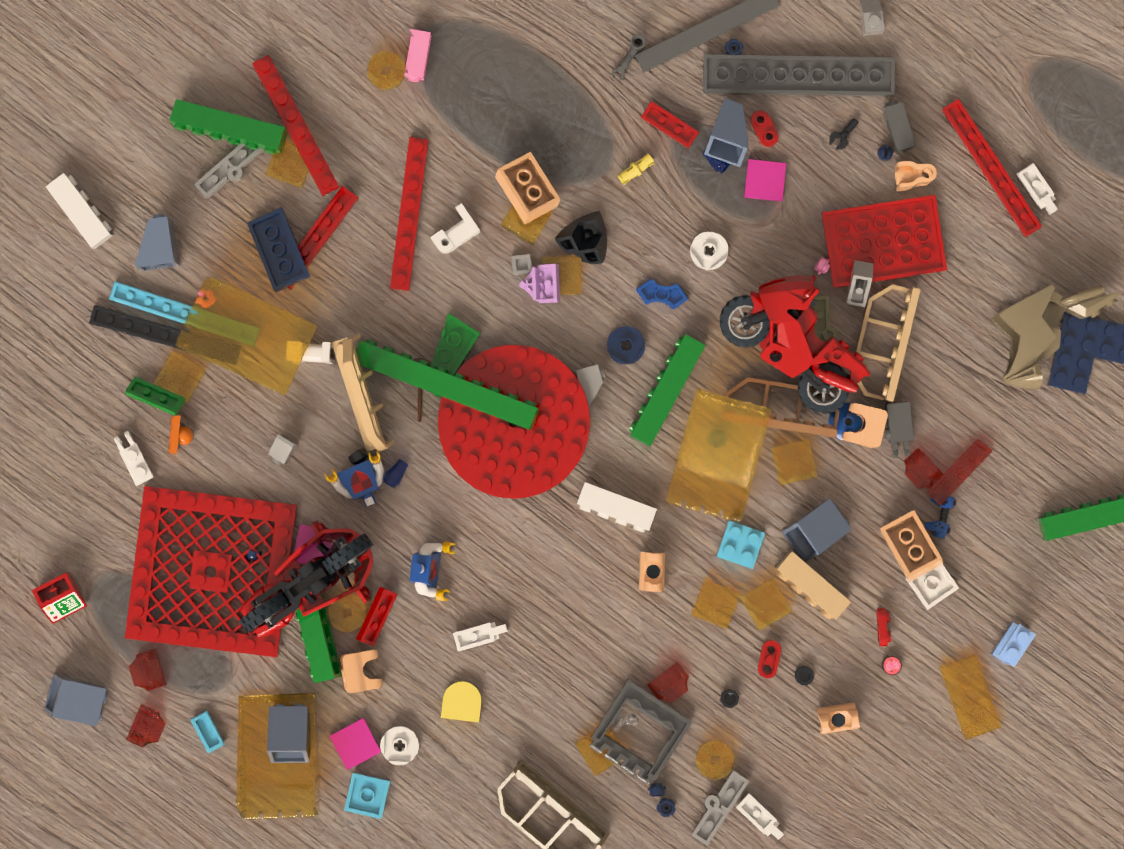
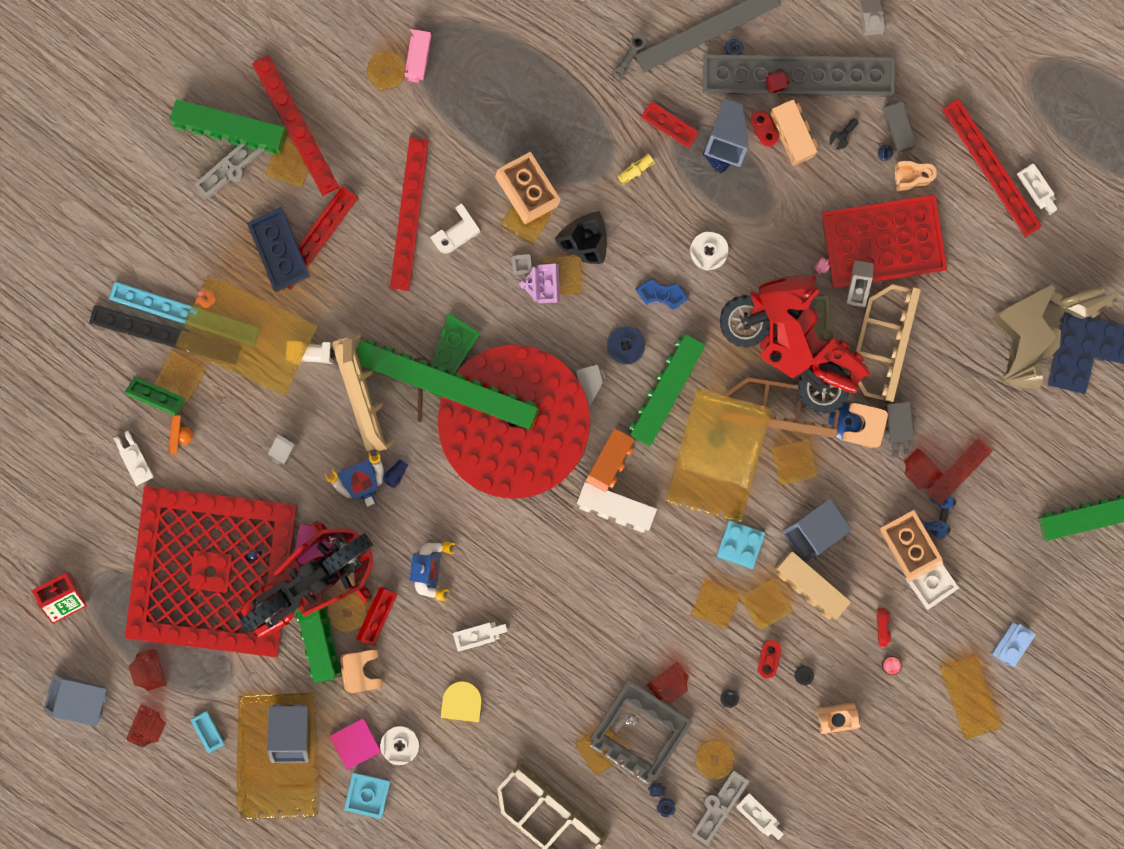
(79, 211): white brick -> none
(158, 245): sand blue slope -> none
(358, 456): black tile -> none
(610, 460): none -> orange brick
(652, 571): light nougat piece -> none
(765, 180): dark pink tile -> none
(777, 82): none -> dark red plate
(794, 132): none -> light nougat brick

